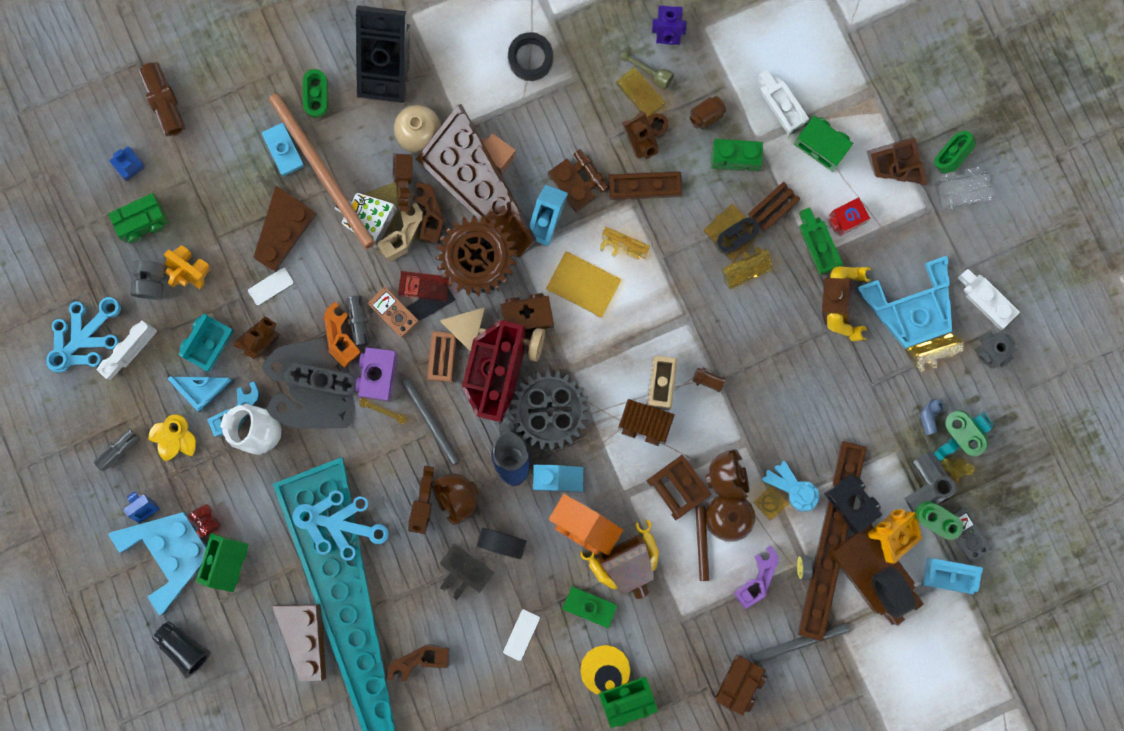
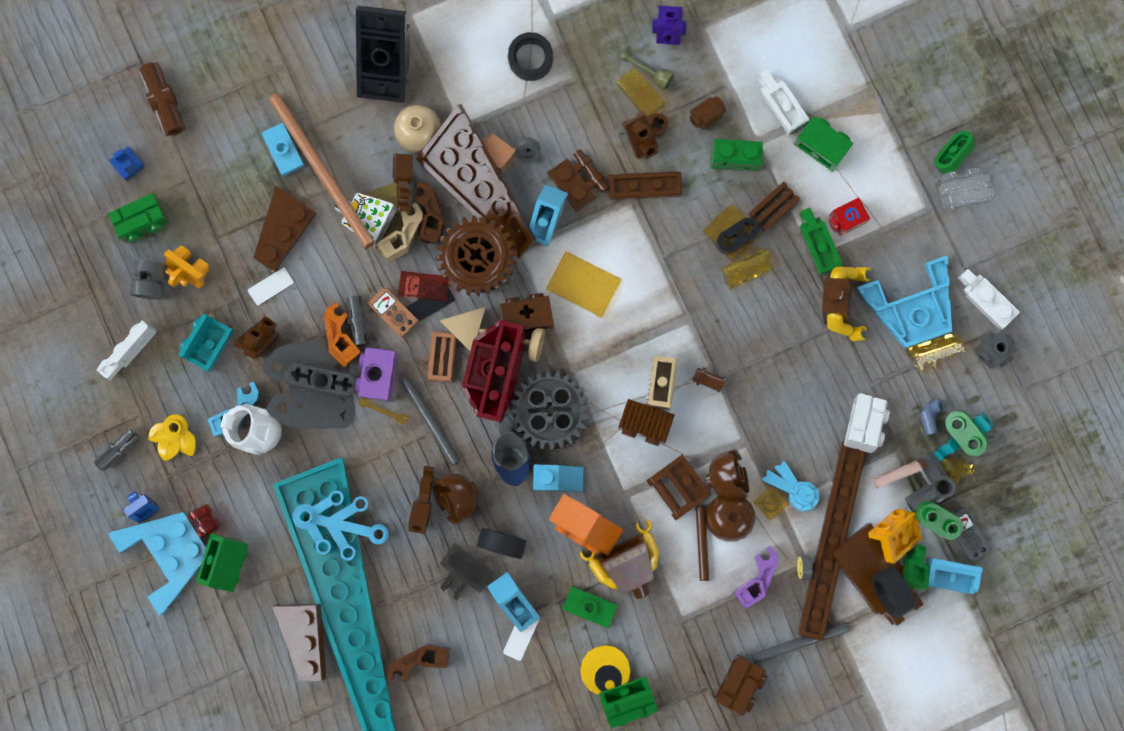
(80, 337): medium azure plant -> none
(181, 648): black plant -> none
(200, 390): medium azure tile -> none
(314, 95): green plate -> none
(513, 602): none -> medium azure slope
(528, 150): none -> dark grey tile
(616, 239): clear yellow plate -> none
(839, 497): black brick -> none
(866, 423): none -> white brick
(898, 162): reddish brown slope -> none
(899, 473): none -> tile
(915, 570): none -> green plate

